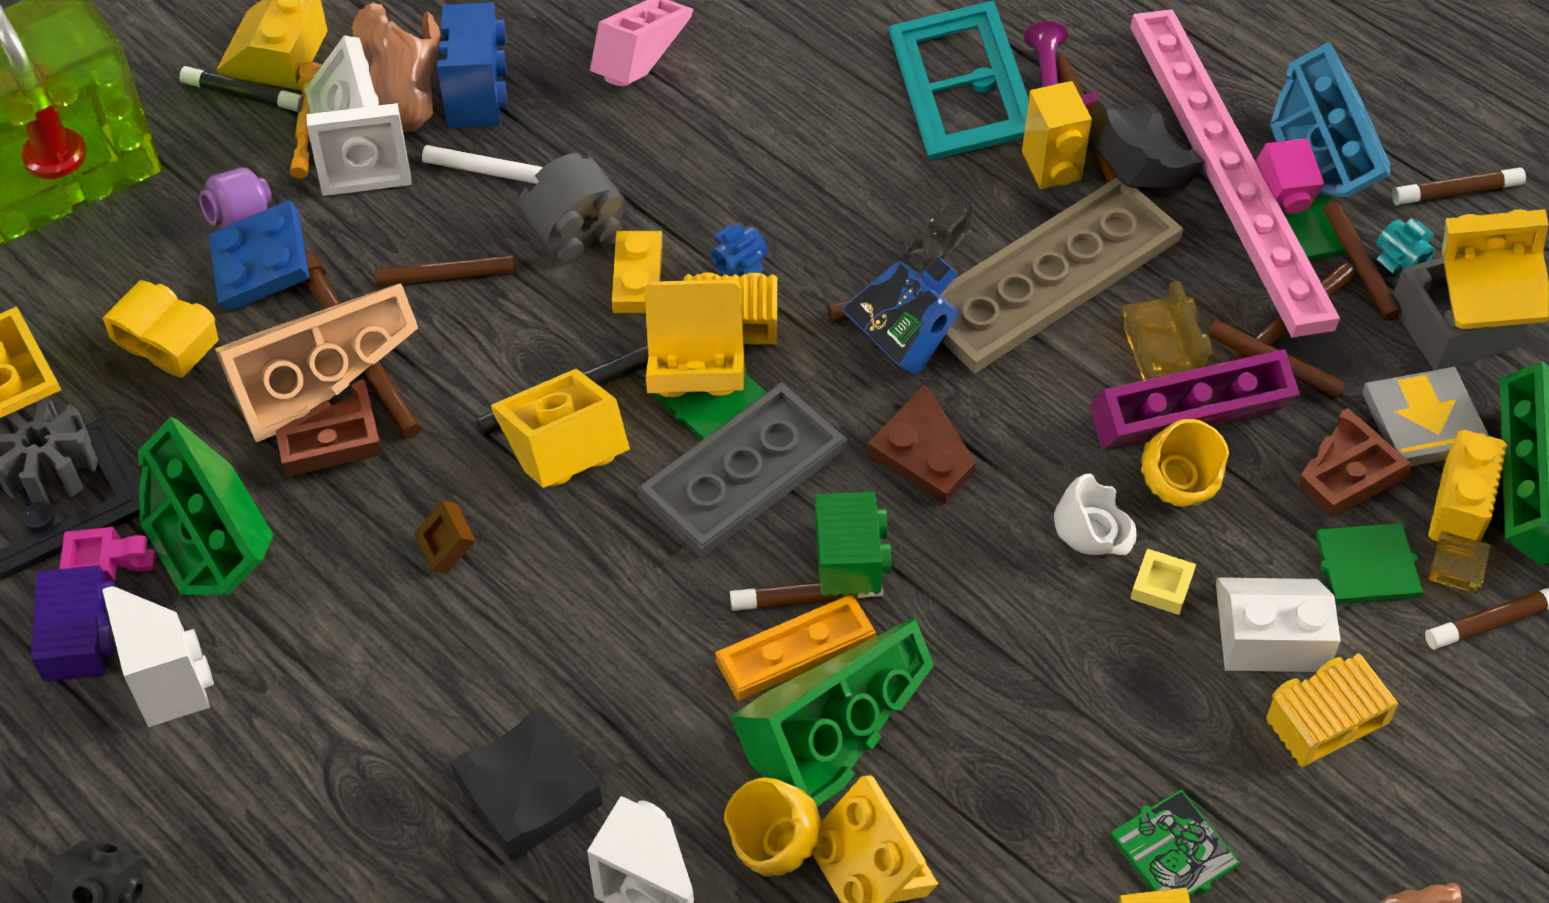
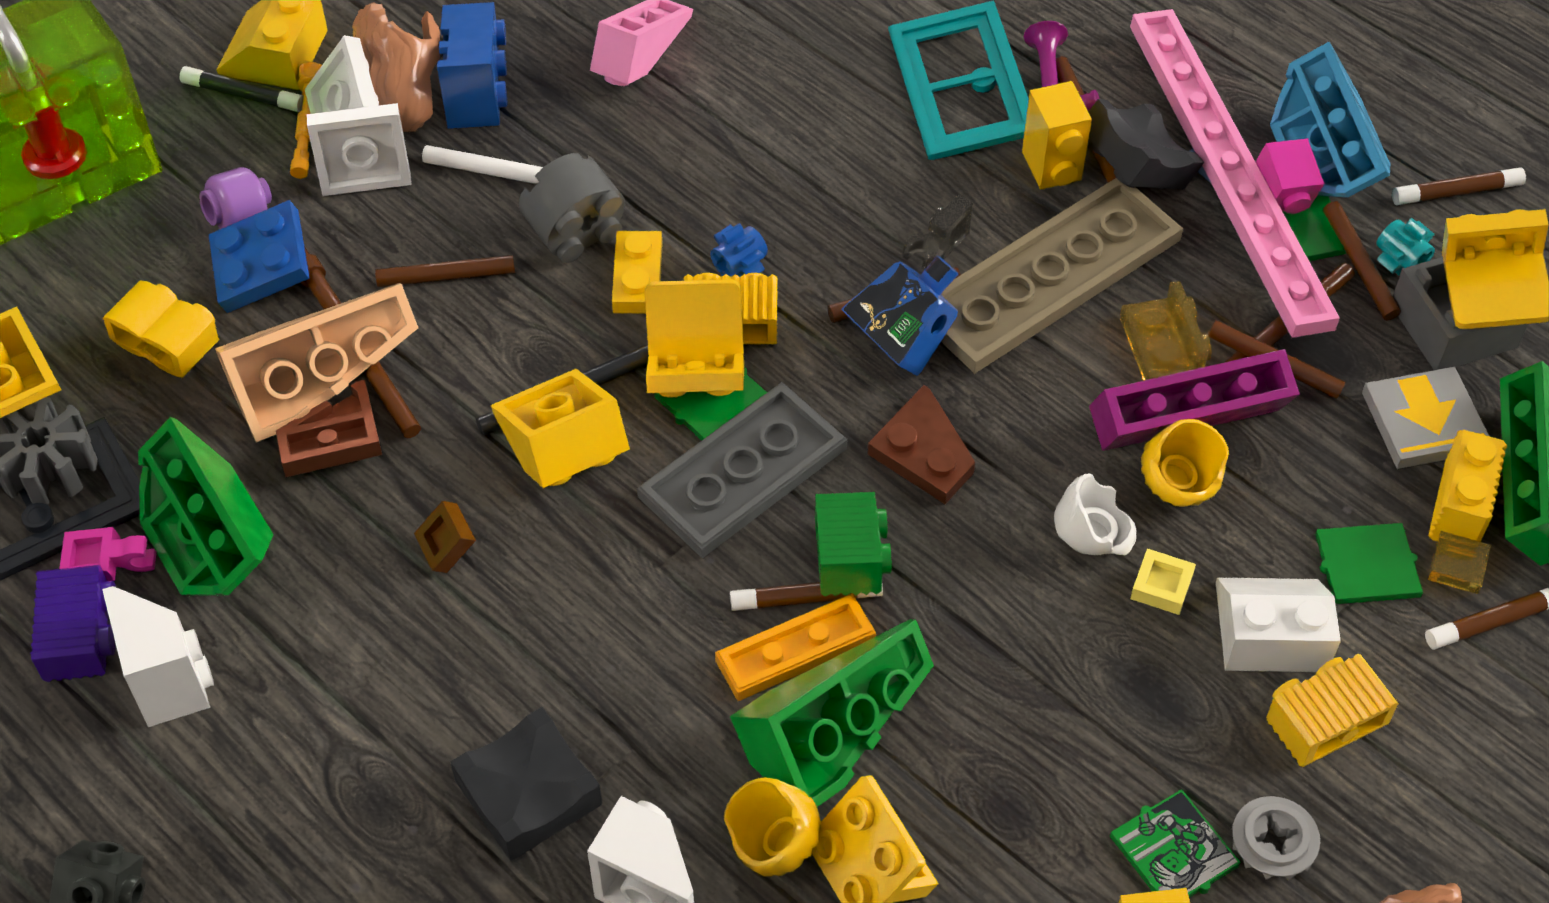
(1286, 820): none -> light grey gear
(1352, 466): copper wing -> none

